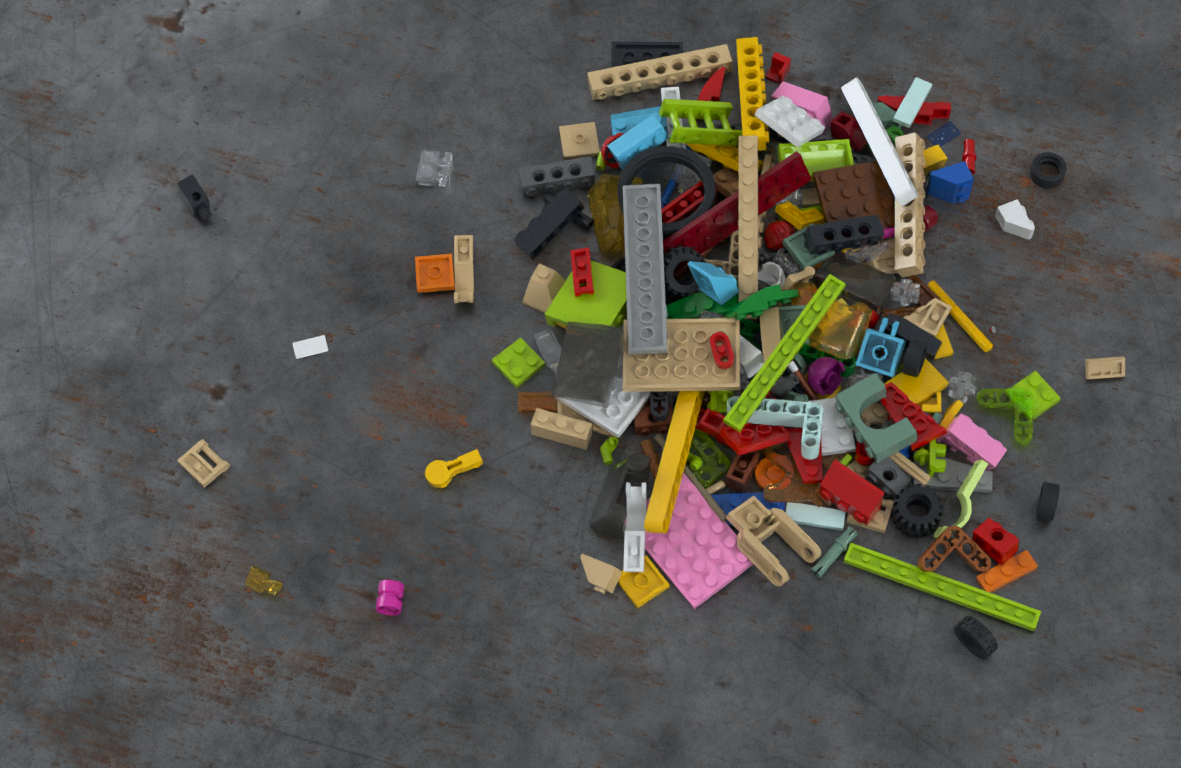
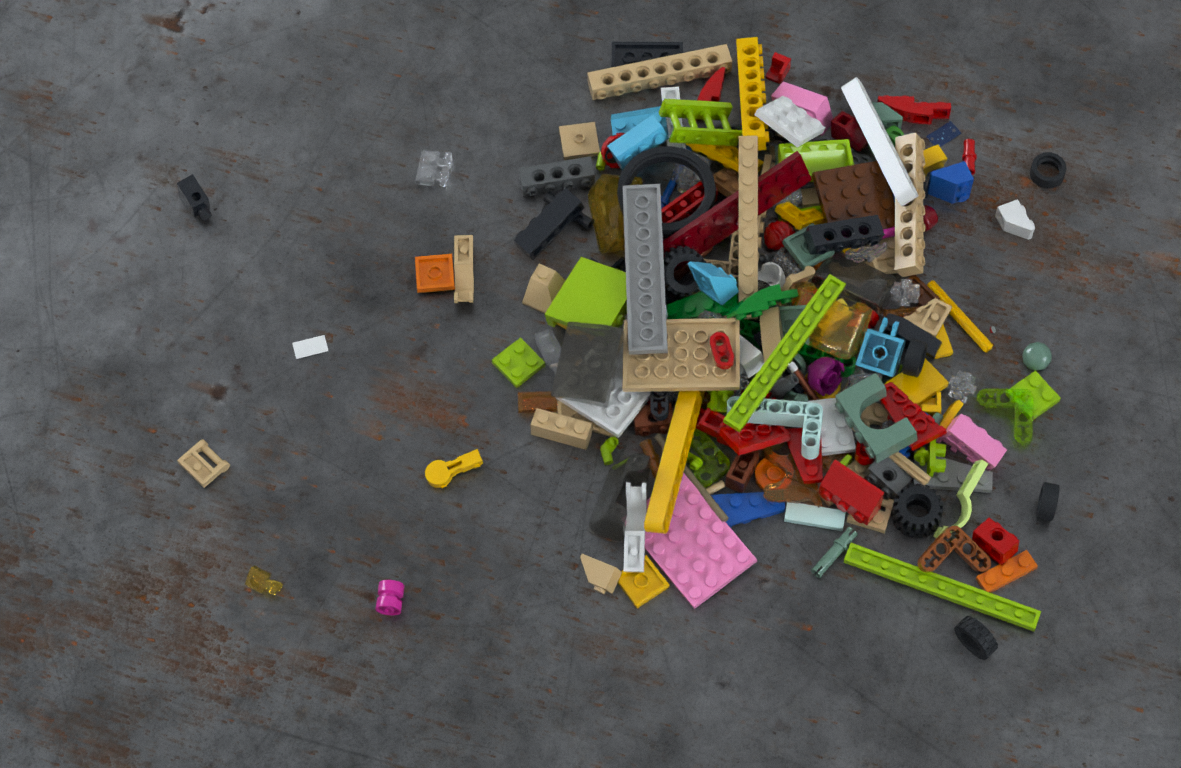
(582, 271): red plate -> none
(757, 524): tan plate -> none
(912, 102): light aqua tile -> none
(1037, 356): none -> sand green hair
(1105, 367): tan plate -> none

